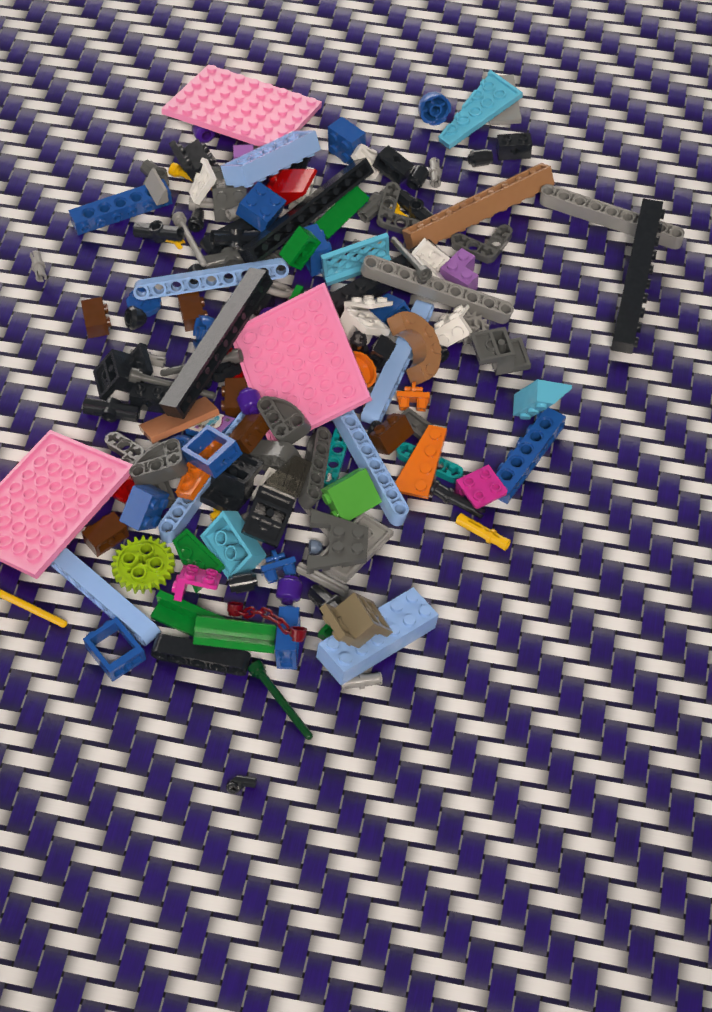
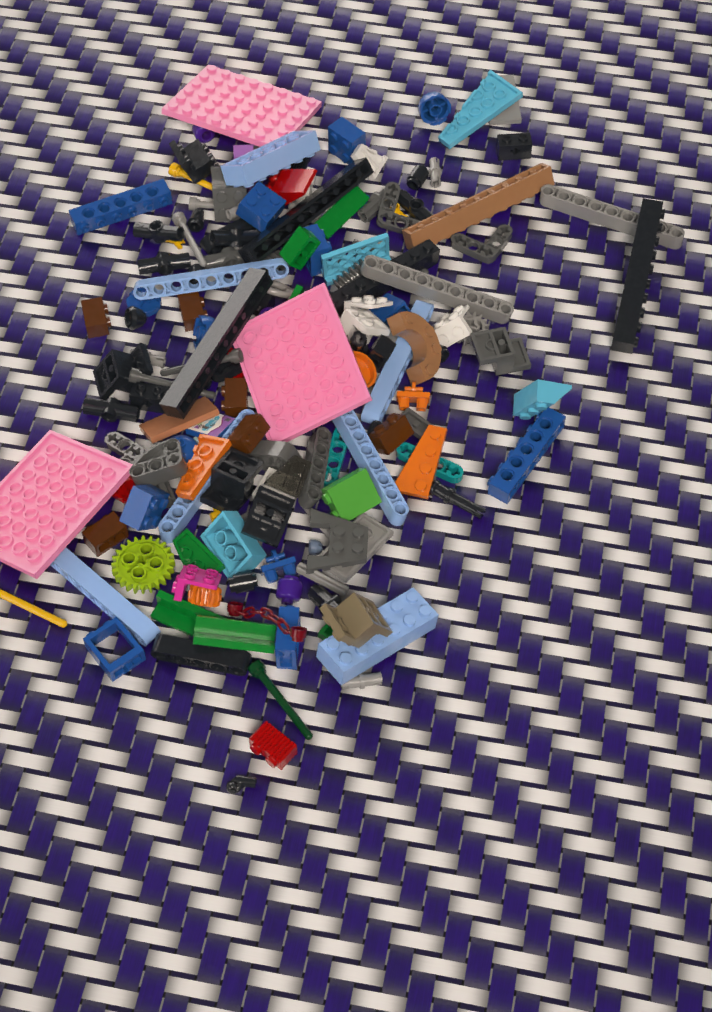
(38, 266): light grey pin -> none
(148, 165): dark grey piece -> none
(156, 188): light grey slope -> none
(164, 263): none -> black piece
(202, 182): white wing -> none
(204, 596): none -> orange gear
(214, 465): blue window -> none
(248, 401): dark purple head -> none
(272, 745): none -> red brick
(283, 419): dark grey beam -> none
(349, 277): none -> dark grey piece
(393, 165): black brick -> none
(423, 272): dark grey piece -> none
(431, 256): white bracket -> none
(460, 270): medium lavender brick -> none
(480, 157): black brick -> none
(481, 487): dark pink bracket -> none
(489, 535): yellow pin -> none

